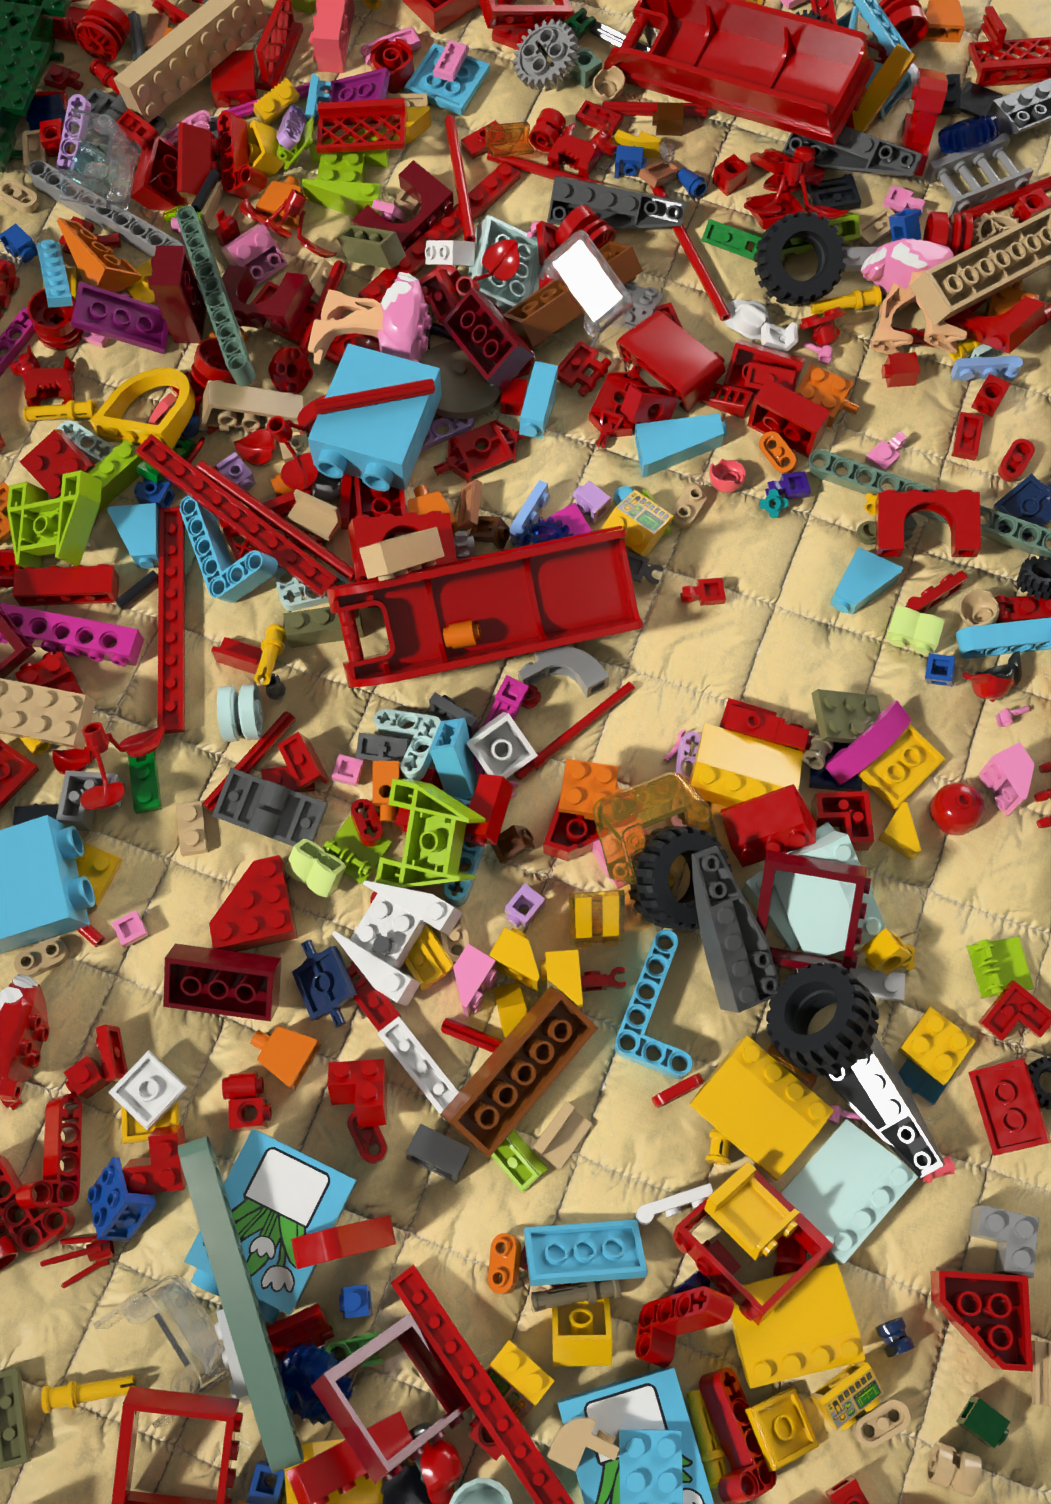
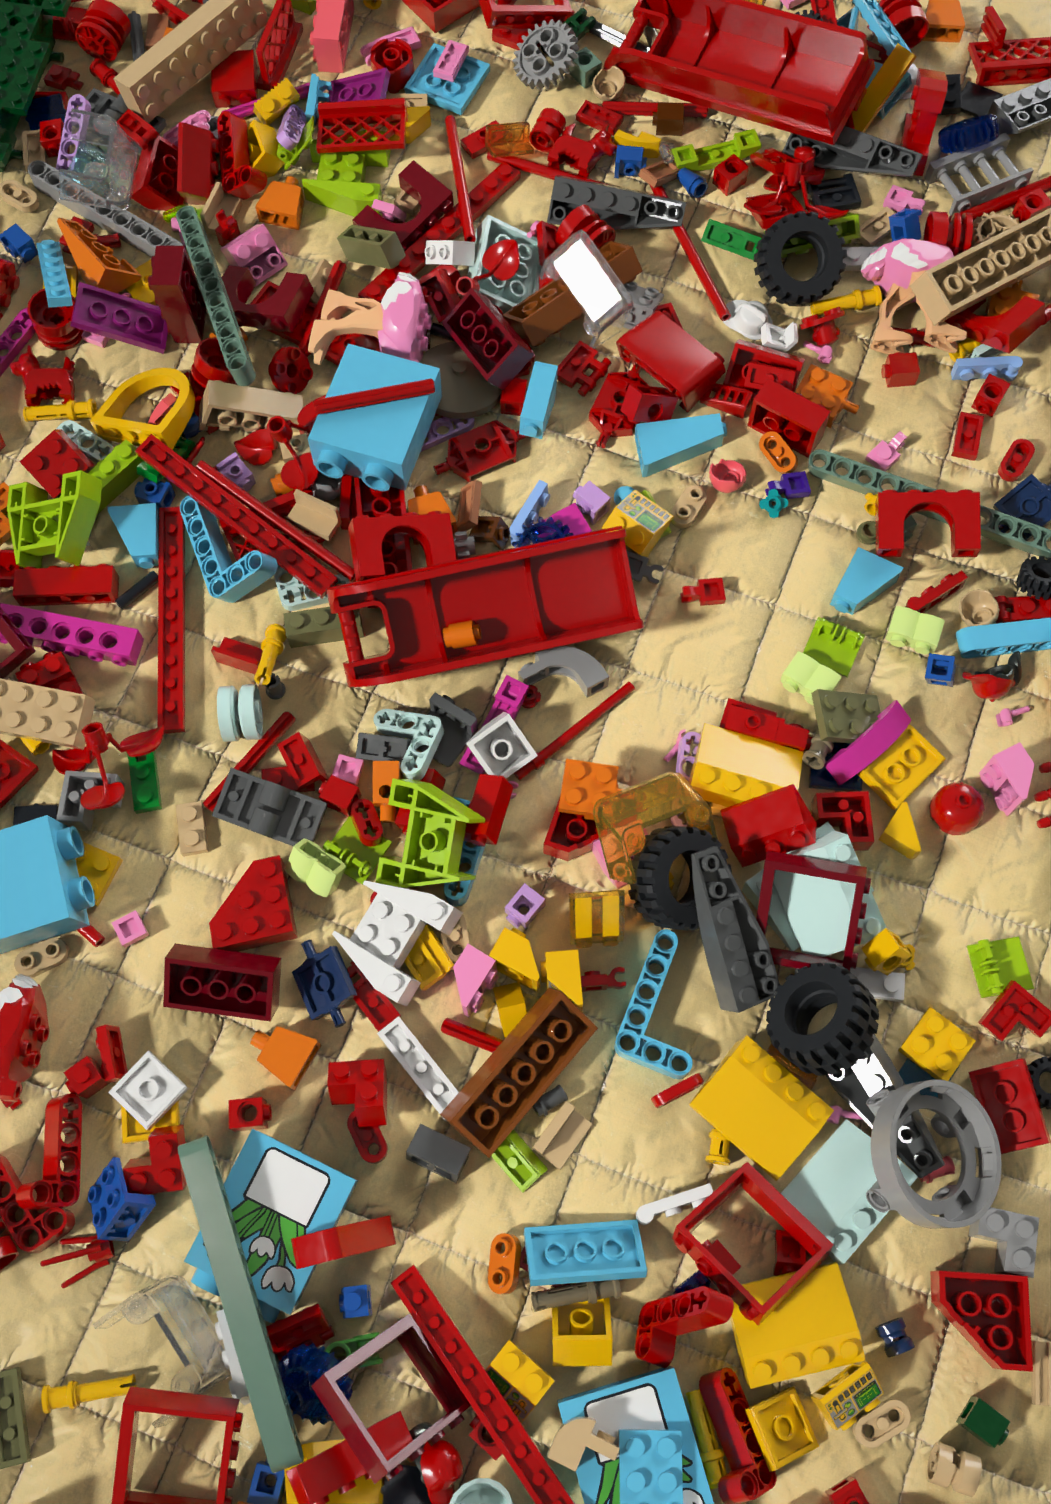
(206, 190): black piece -> none
(242, 1086): red brick -> none
(292, 206): red plant -> none
(339, 794): none -> red brick
(382, 944): dark grey piece -> none
(402, 554): tan wedge -> none
(454, 758): medium azure slope -> none
(512, 843): reddish brown bracket -> none
(550, 1100): none -> dark grey pin
(708, 157): none -> lime slope
(750, 1213): yellow panel -> none
(807, 675): none -> yellowish green brick
(833, 645): none -> lime hinge
(956, 1116): none -> light grey piece

